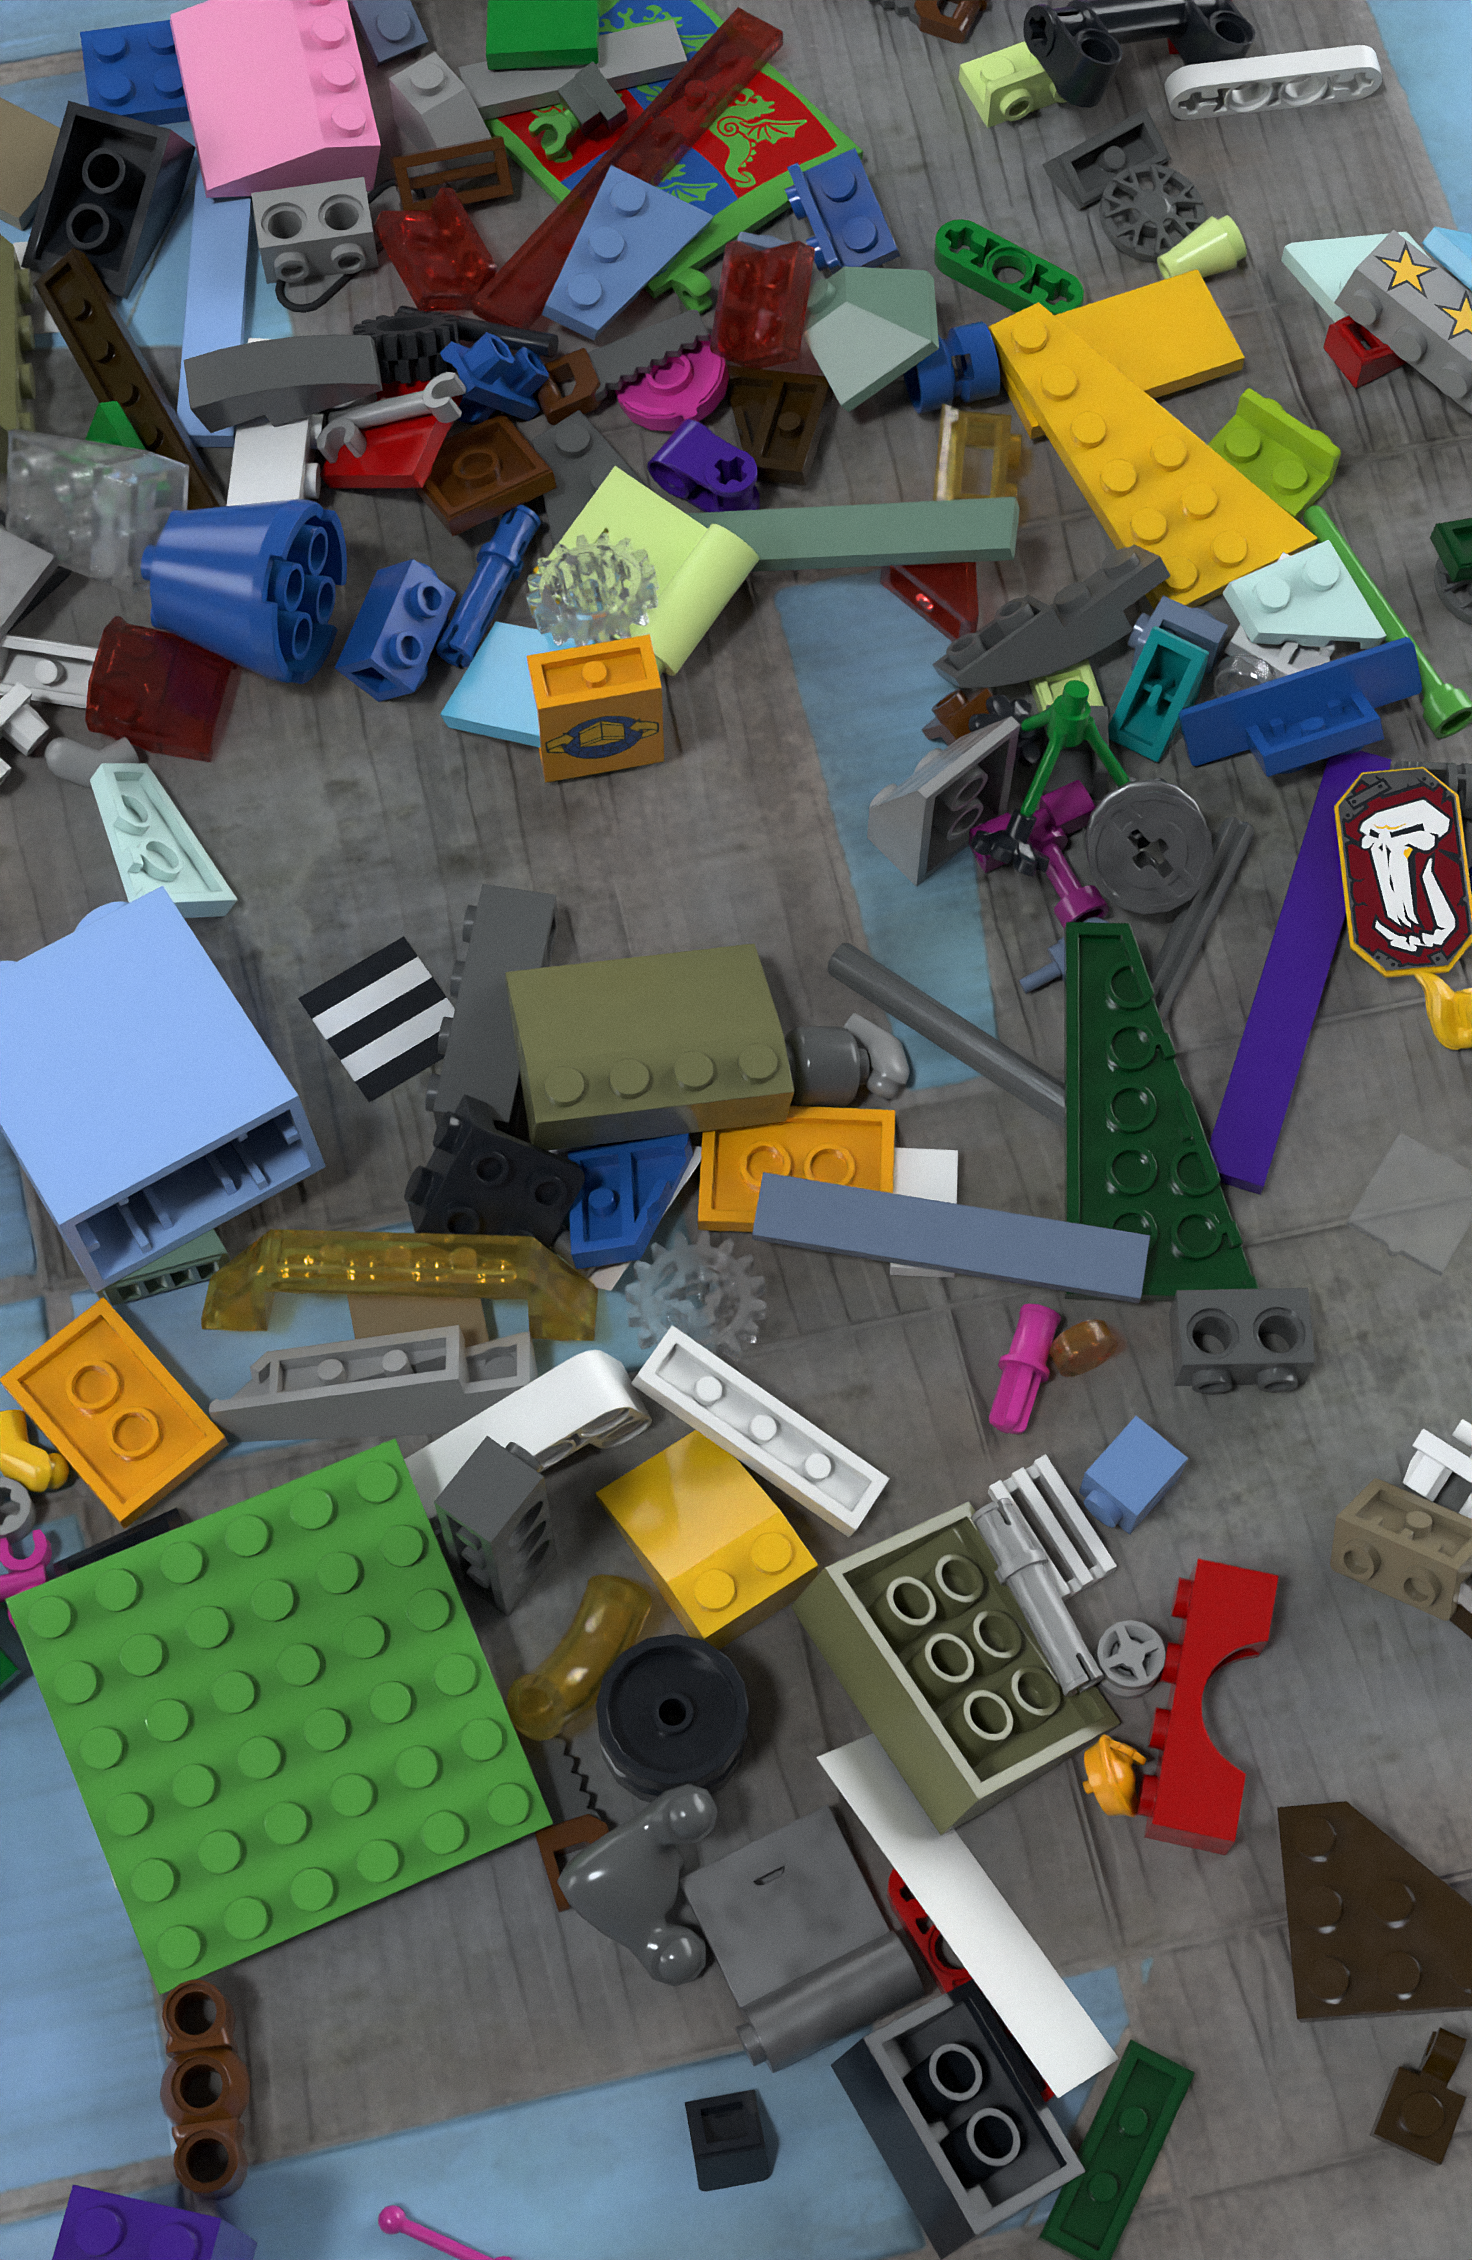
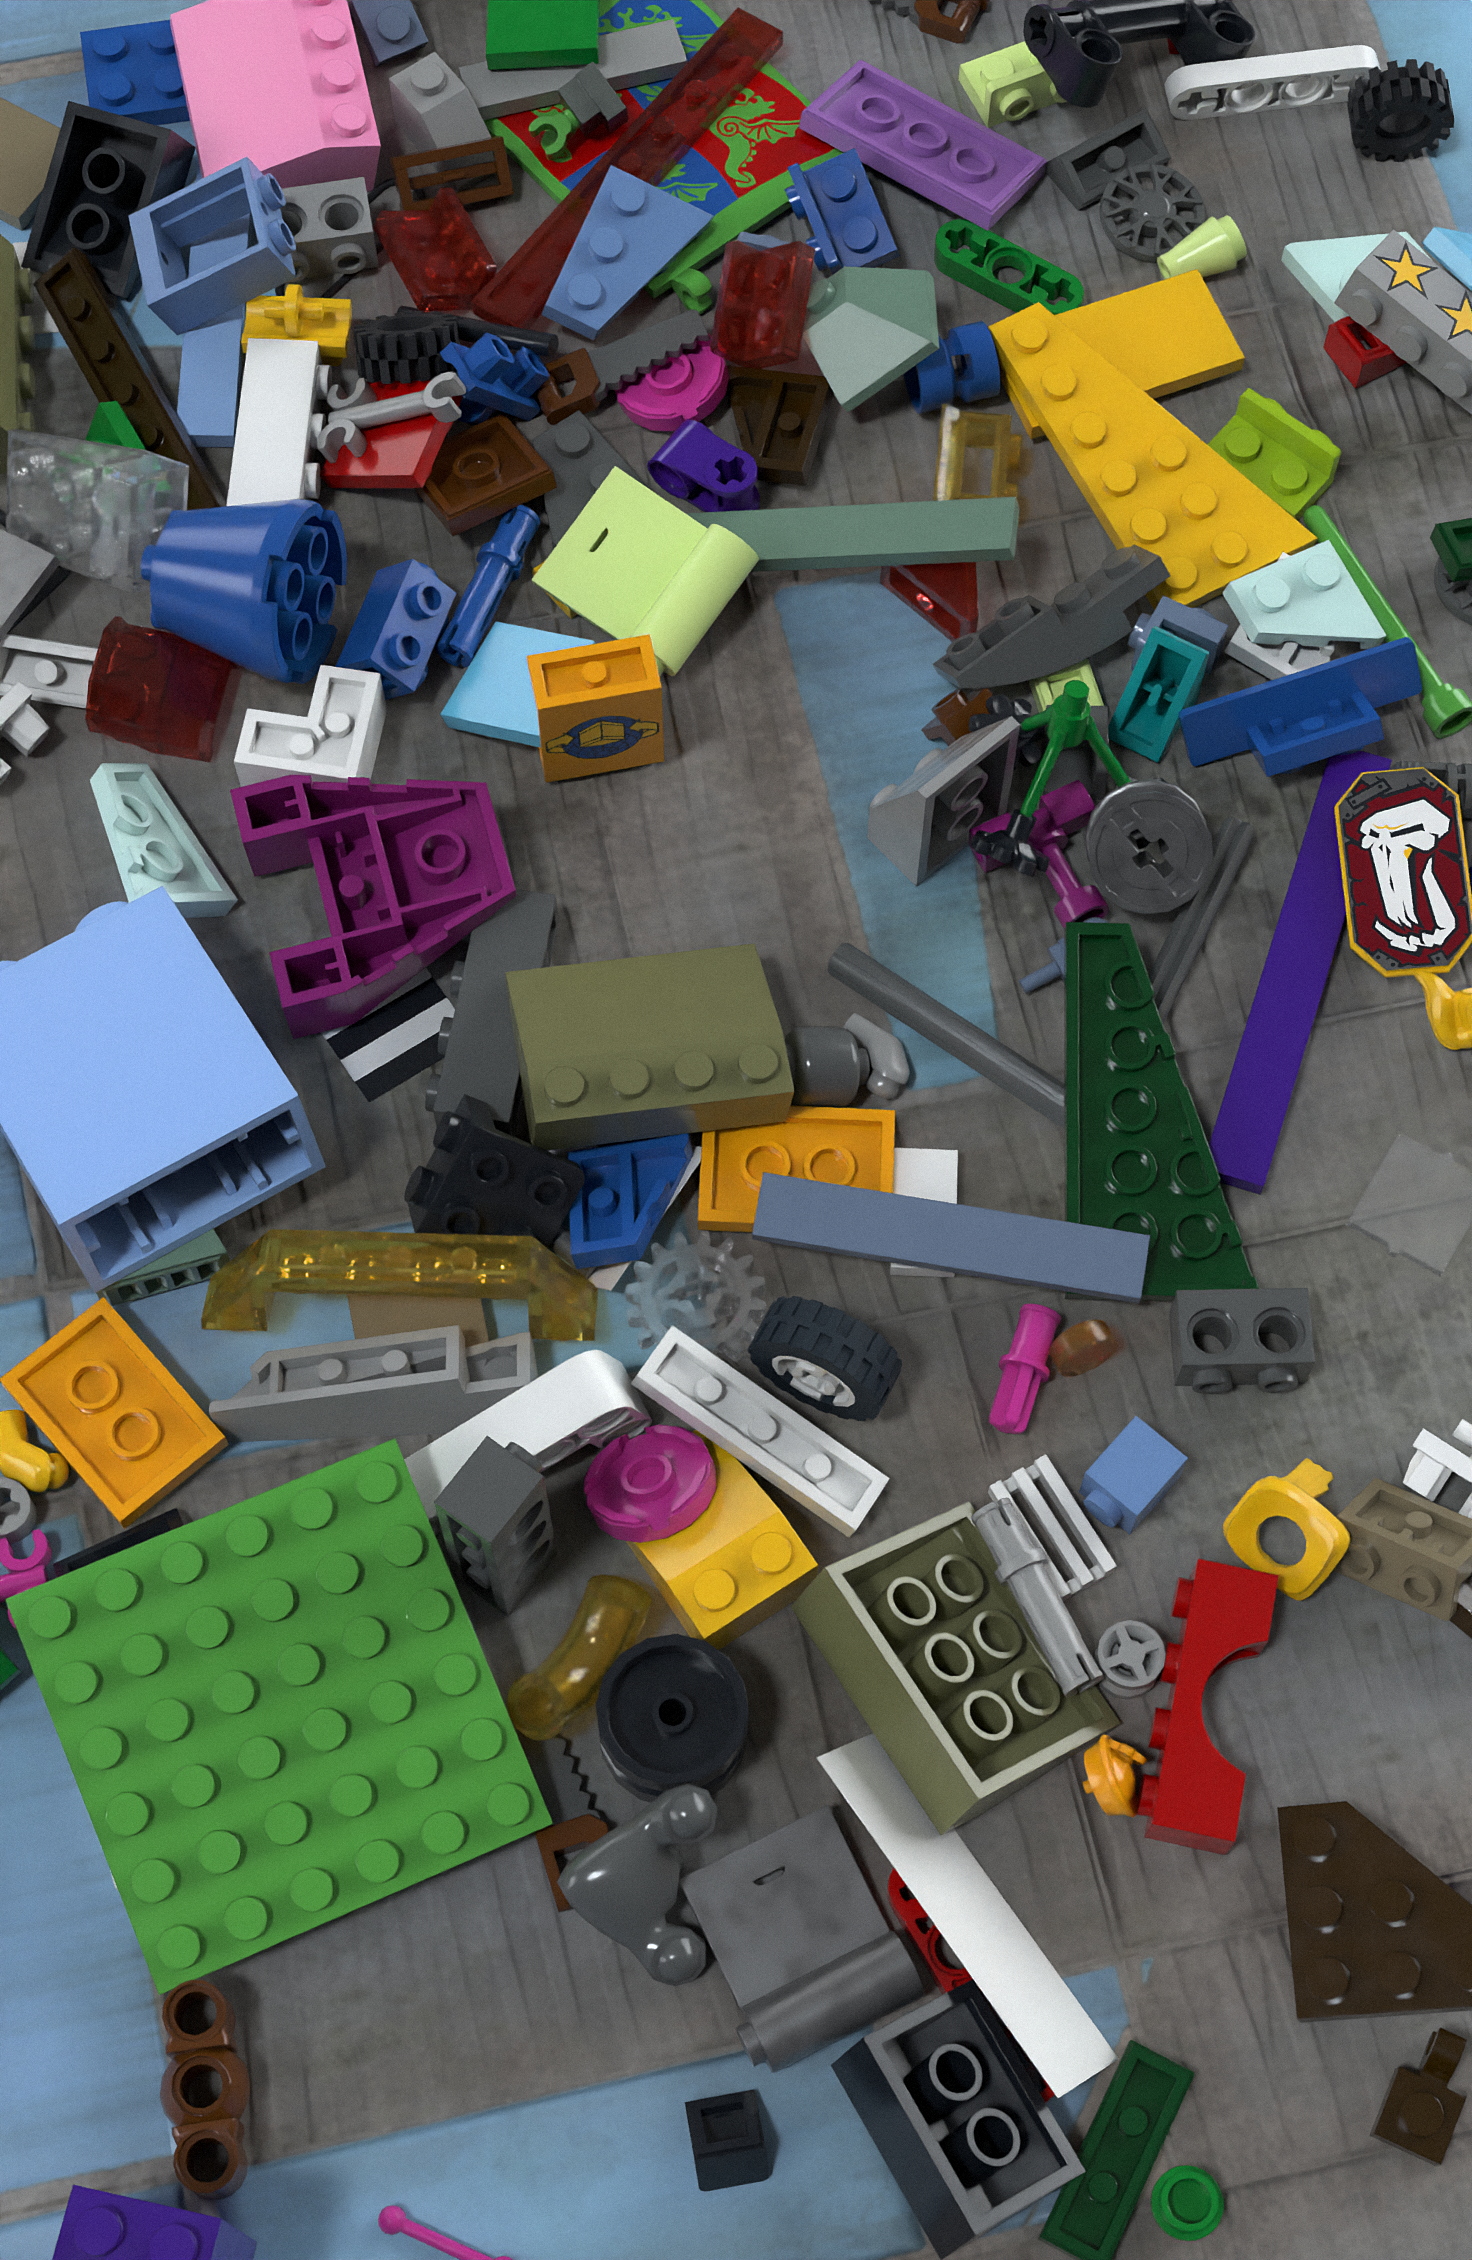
(79, 762): light grey arm -> none
(195, 212): none -> medium blue window
(280, 378): dark grey slope -> none
(301, 319): none -> yellow hips
(329, 744): none -> white panel
(396, 875): none -> magenta wedge
(592, 591): clear gear -> none
(650, 1484): none -> dark pink tile
(825, 1358): none -> black wheel
(923, 144): none -> medium lavender tile
(1186, 2203): none -> green plate
(1240, 673): clear tile -> none
(1295, 1499): none -> yellow piece
(1400, 110): none -> black tyre

